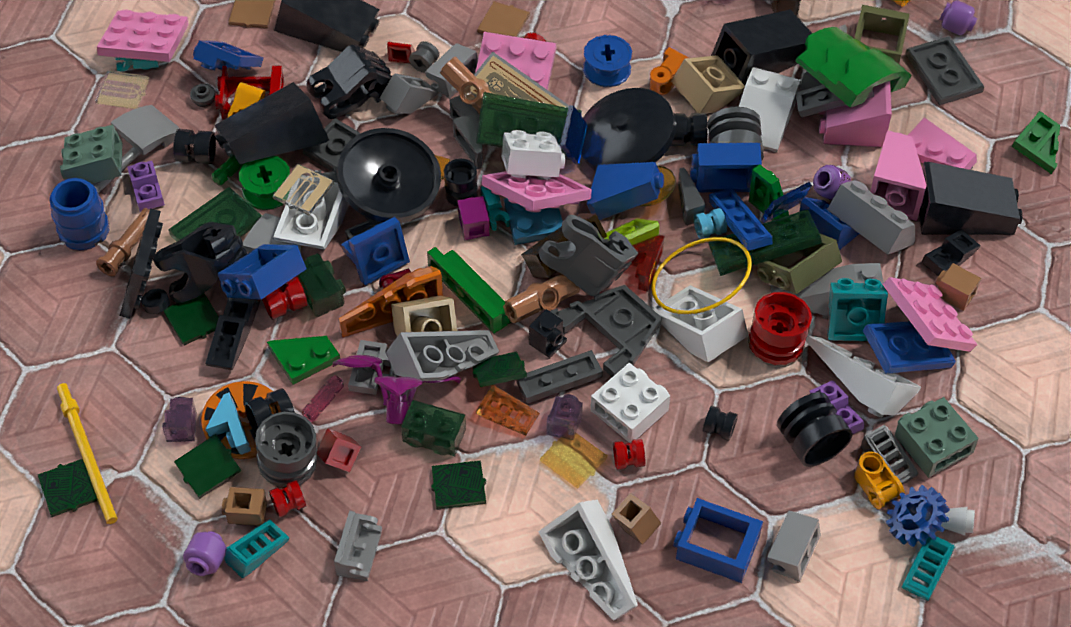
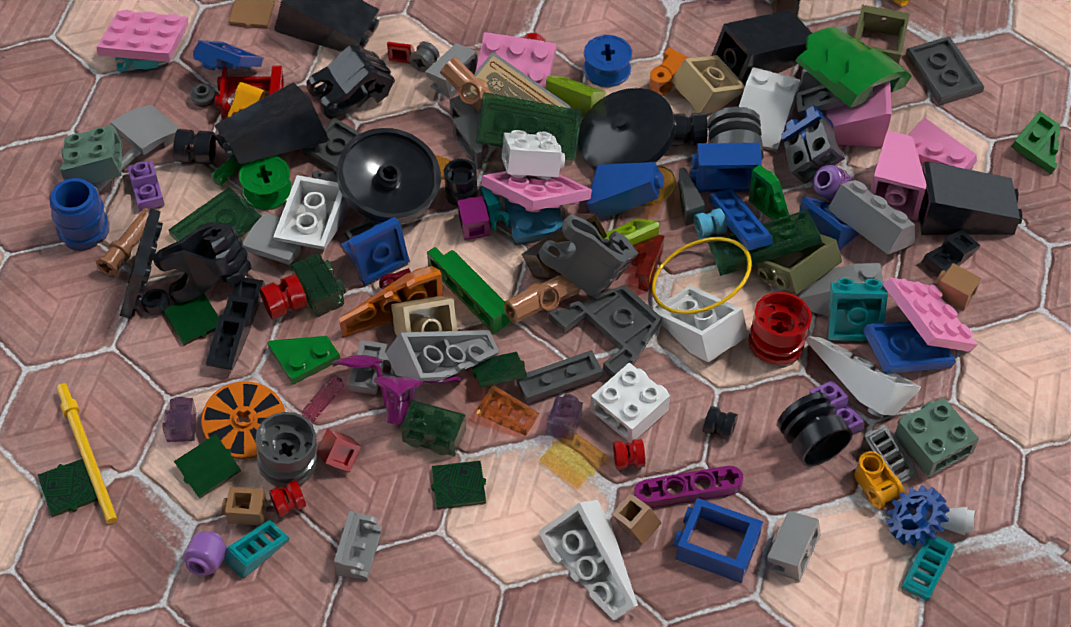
(122, 89): clear piece -> none
(227, 419): medium azure slope -> none
(259, 409): black wheel -> none
(261, 271): blue window -> none
(303, 189): piece -> none
(407, 94): light grey slope -> none
(503, 20): medium nougat piece -> none
(547, 333): black brick -> none
(573, 134): clear blue piece -> none
(574, 93): none -> lime slope
(687, 483): none -> magenta beam
(786, 202): clear blue piece -> none
(810, 144): none -> dark grey hips
(958, 17): medium lavender head -> none

